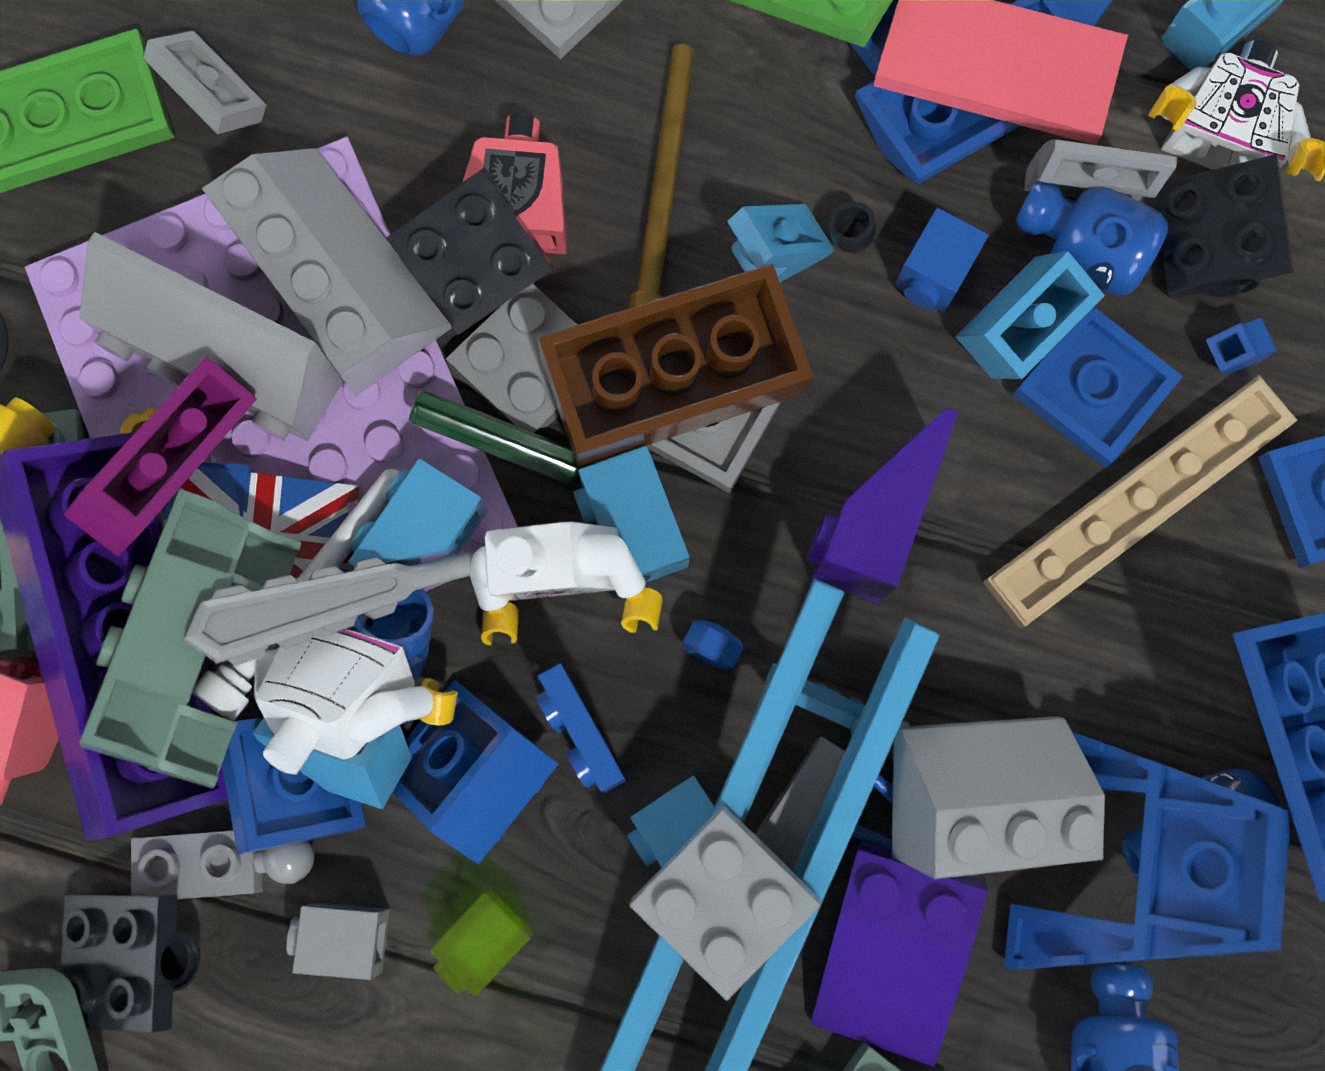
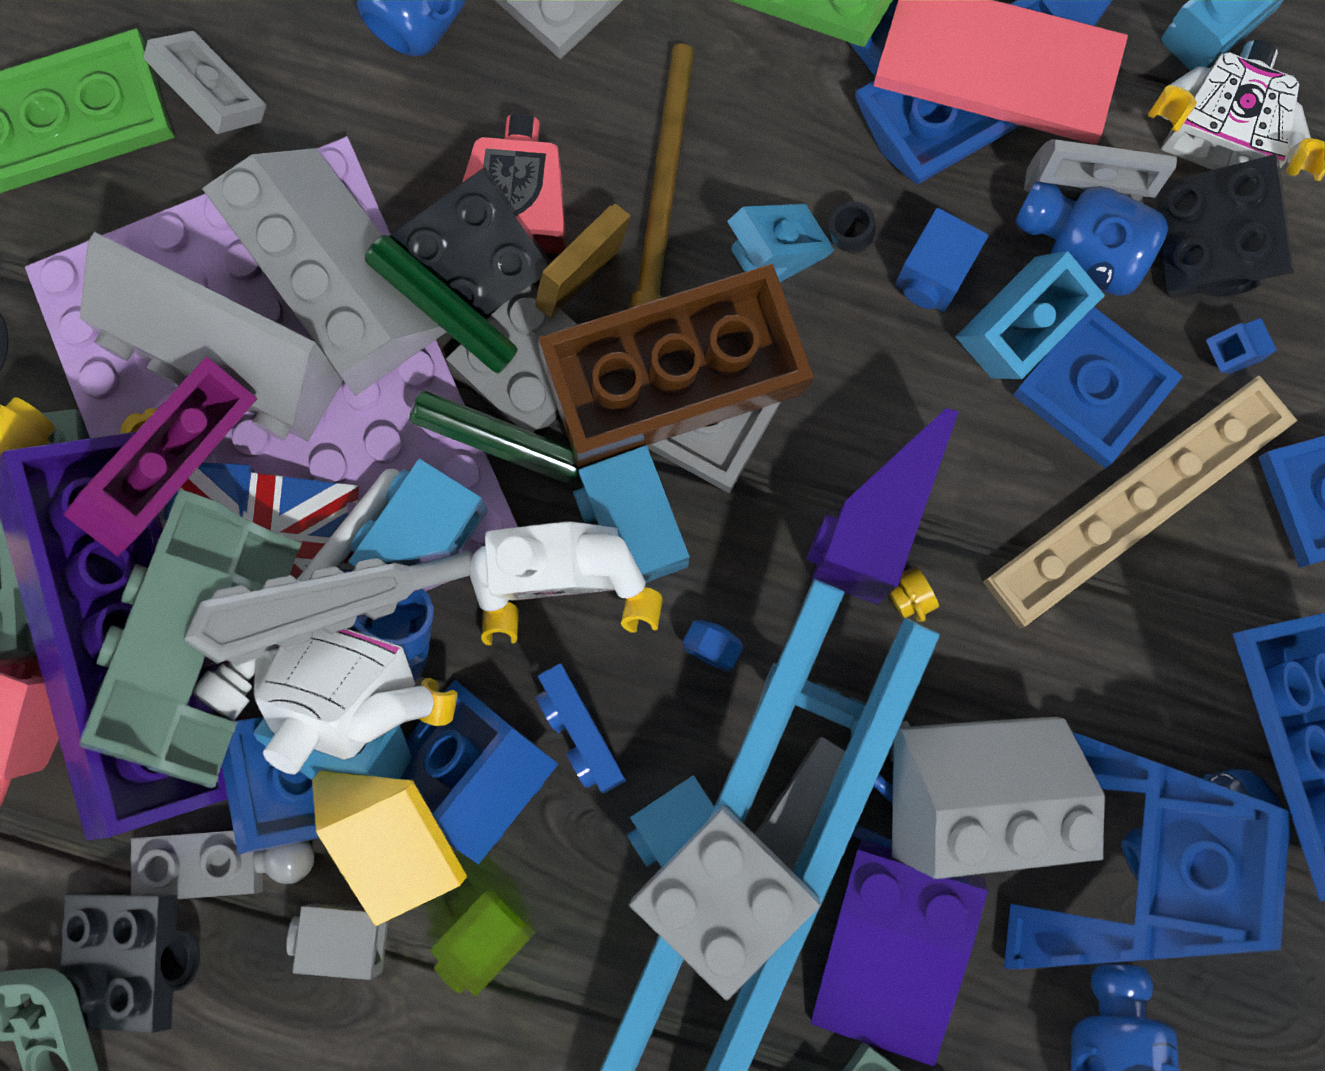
(383, 842): none -> yellow slope
(440, 303): none -> dark green axle
(581, 260): none -> pearl gold tile
(913, 595): none -> yellow plate

